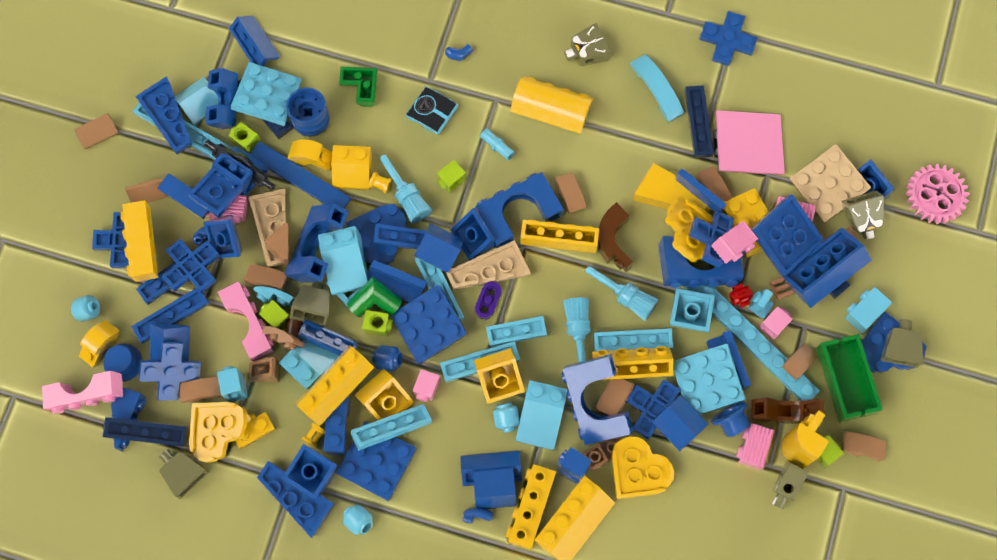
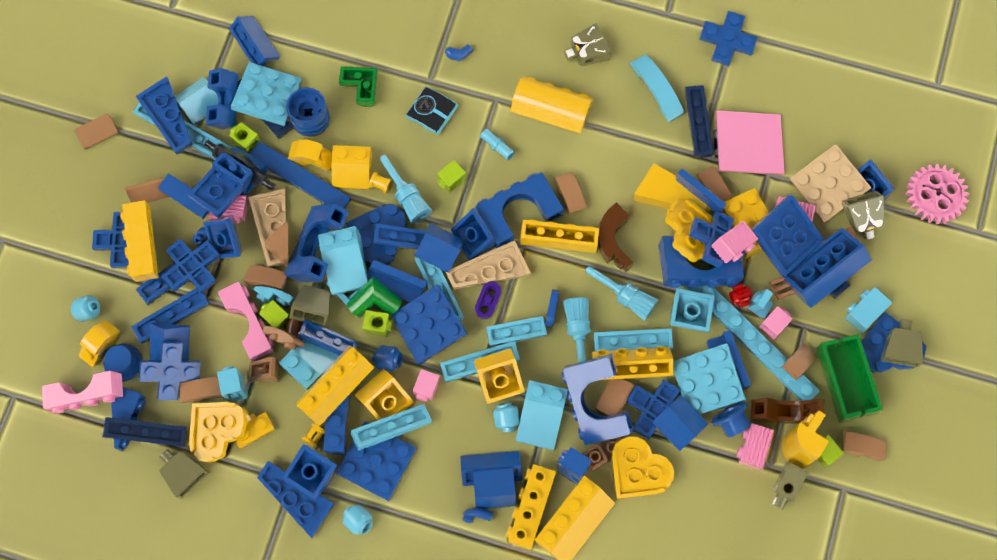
(552, 308): none -> blue tile

